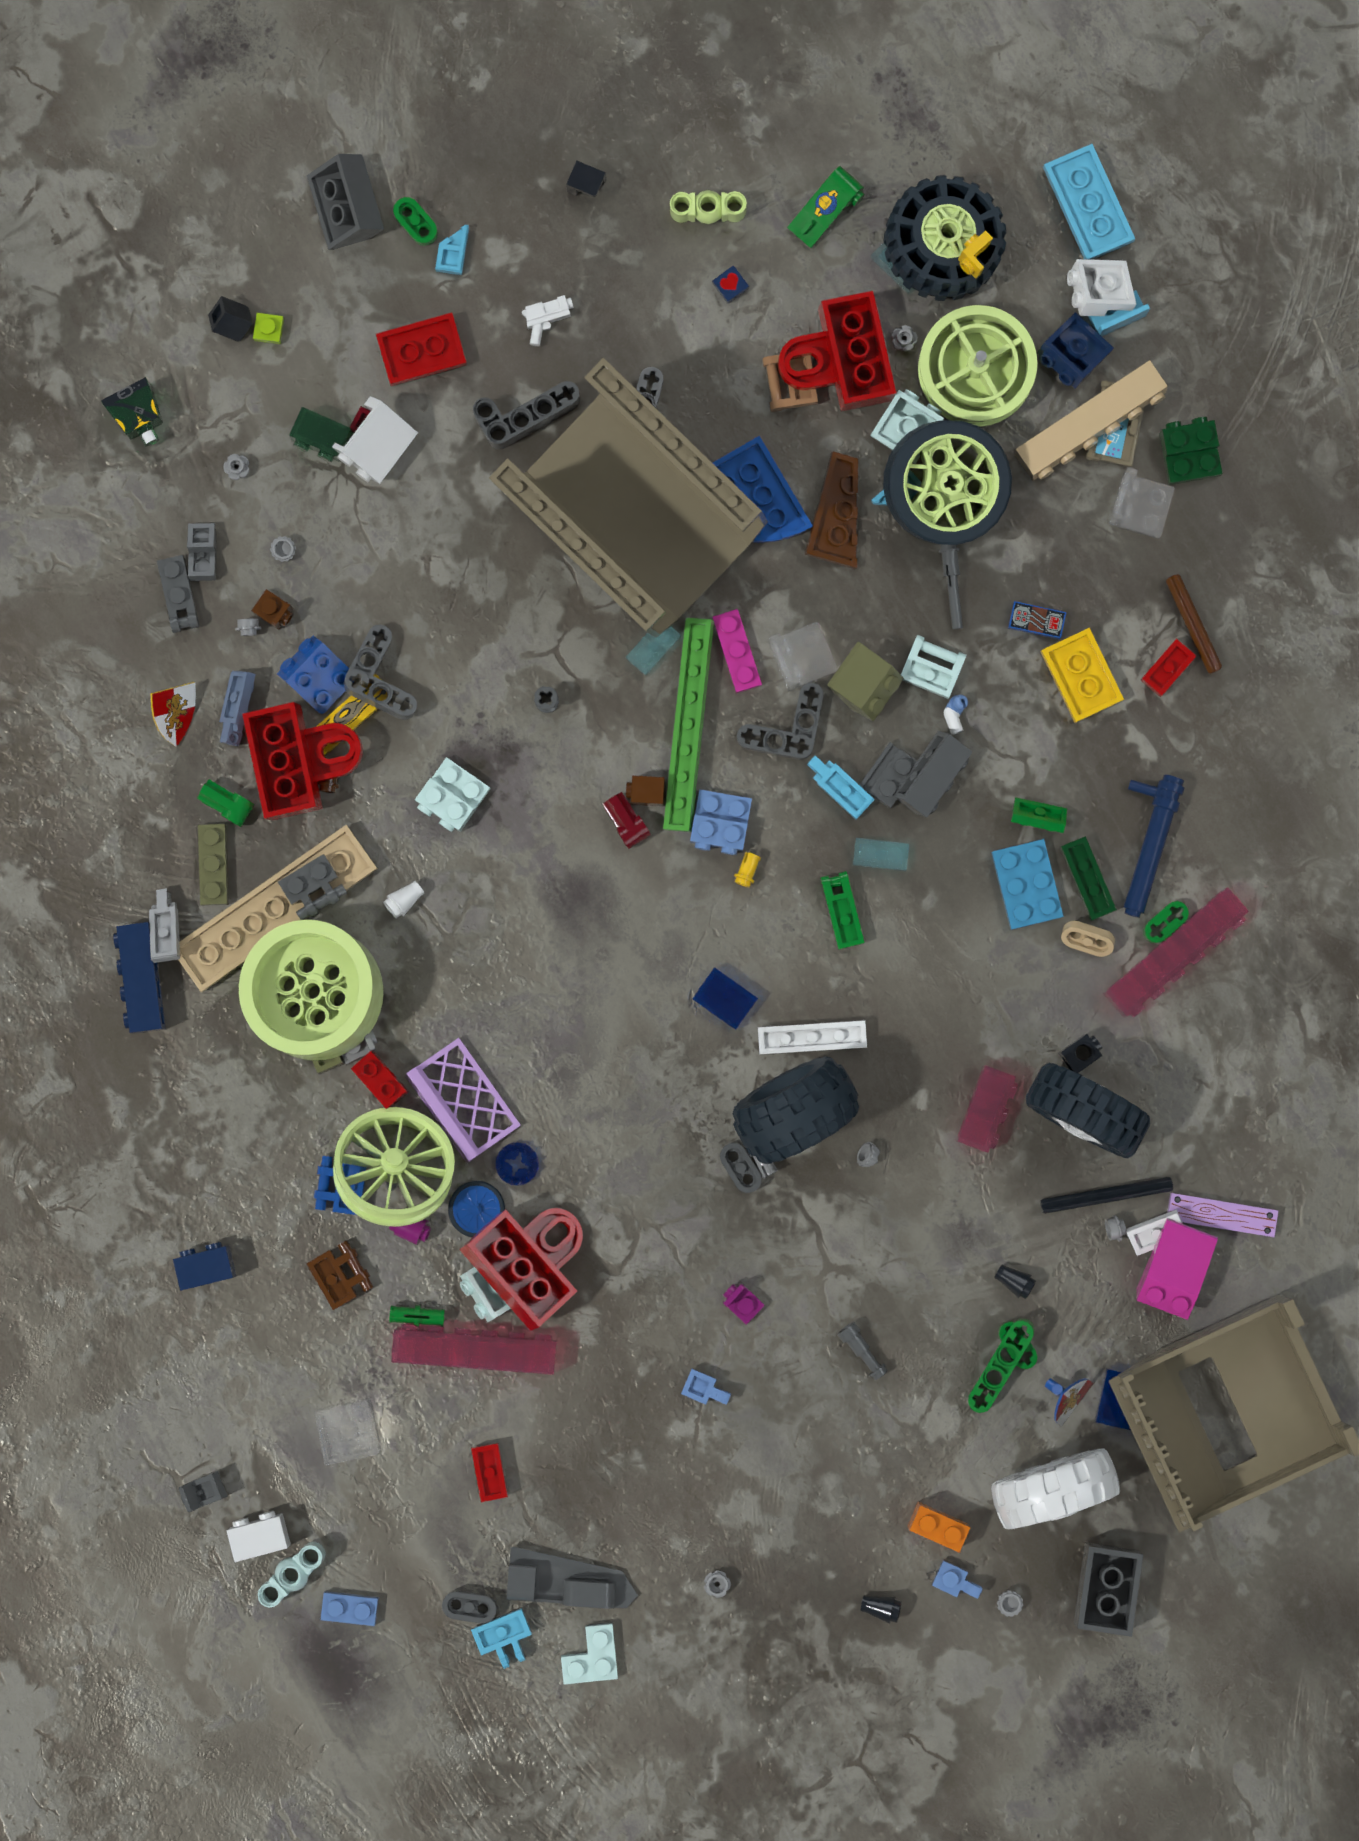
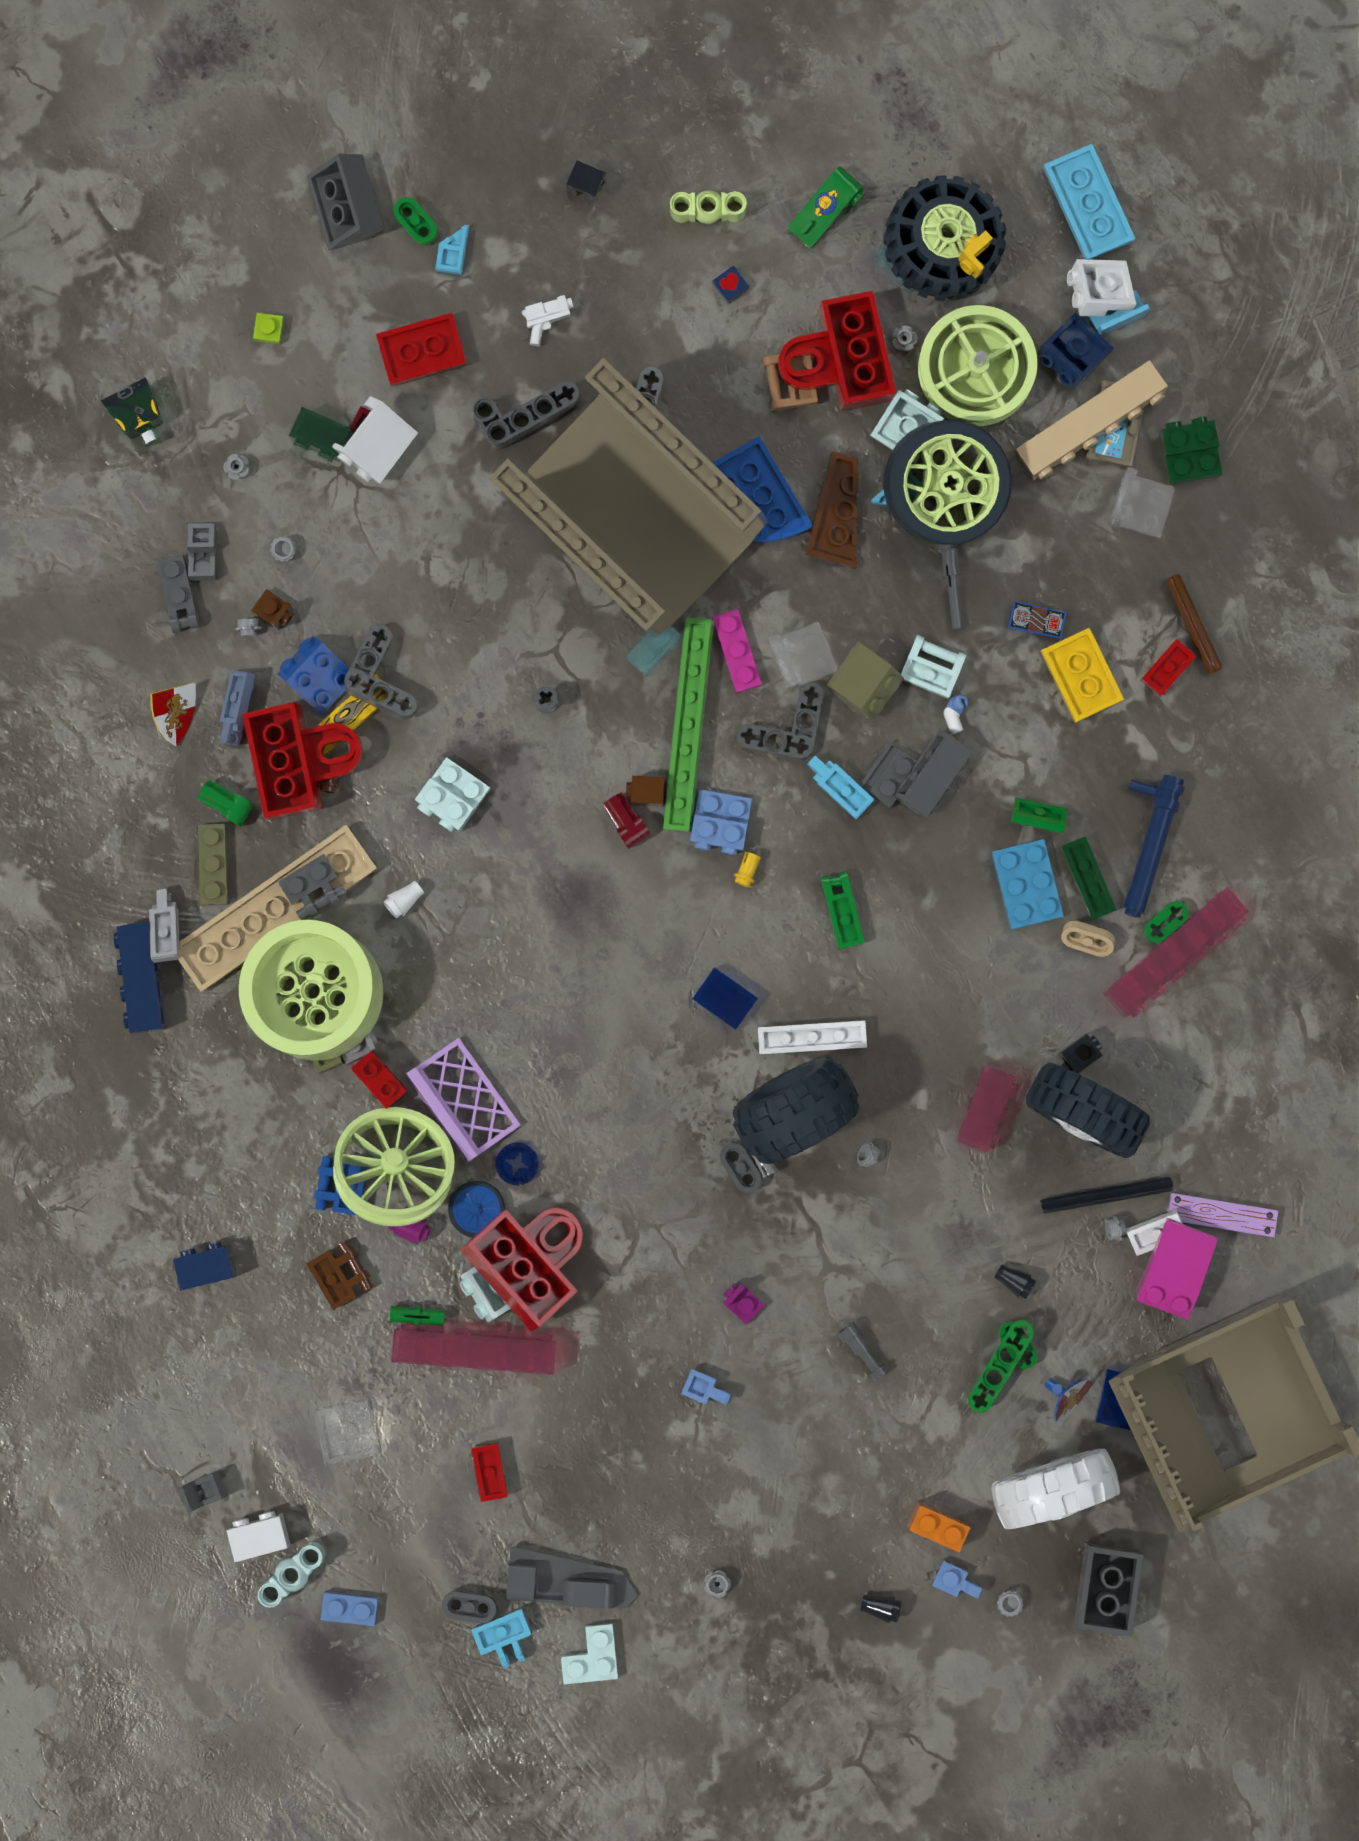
(230, 319): black panel -> none
(880, 854): clear light blue plate -> none

